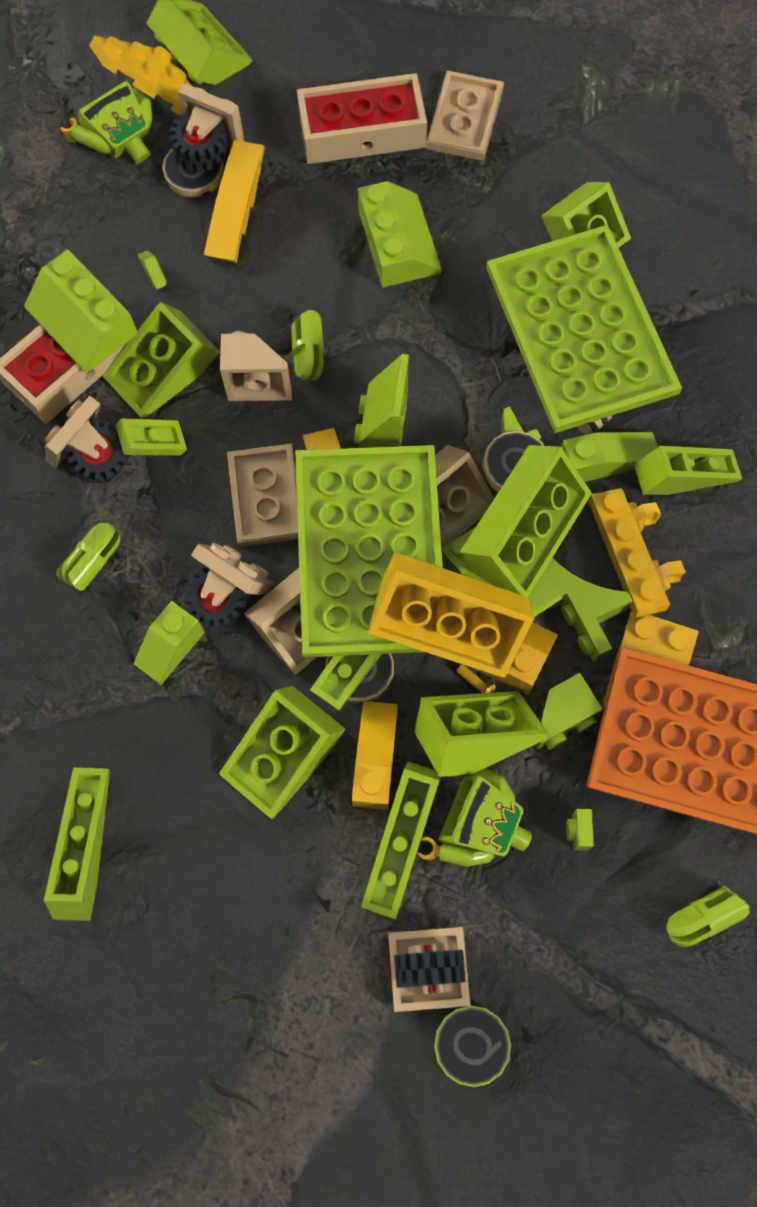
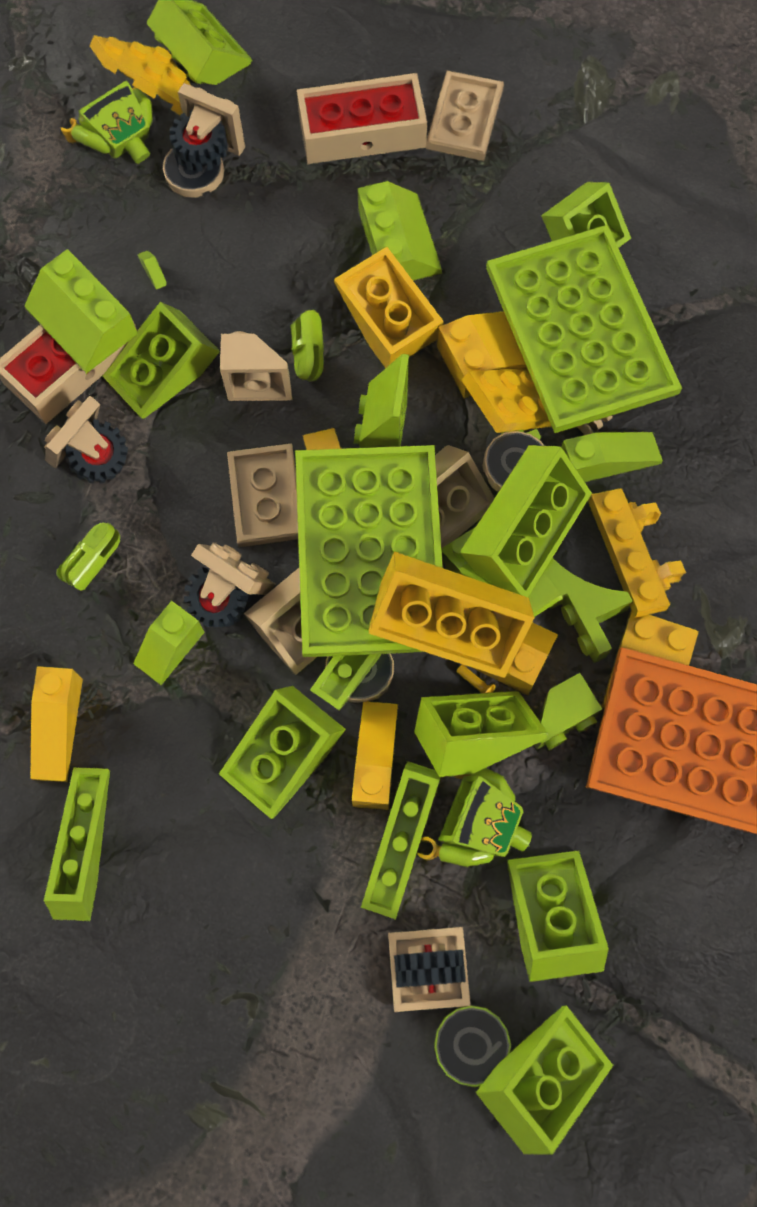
(53, 722): none -> yellow slope
(151, 437): lime plate -> none
(234, 201): yellow slope -> none
(388, 307): none -> yellow slope
(477, 345): none -> yellow slope
(507, 399): none -> yellow plate
(545, 1083): none -> lime slope
(556, 916): none -> lime slope
(580, 829): lime plate -> none
(685, 469): lime slope -> none
(706, 917): lime arm -> none

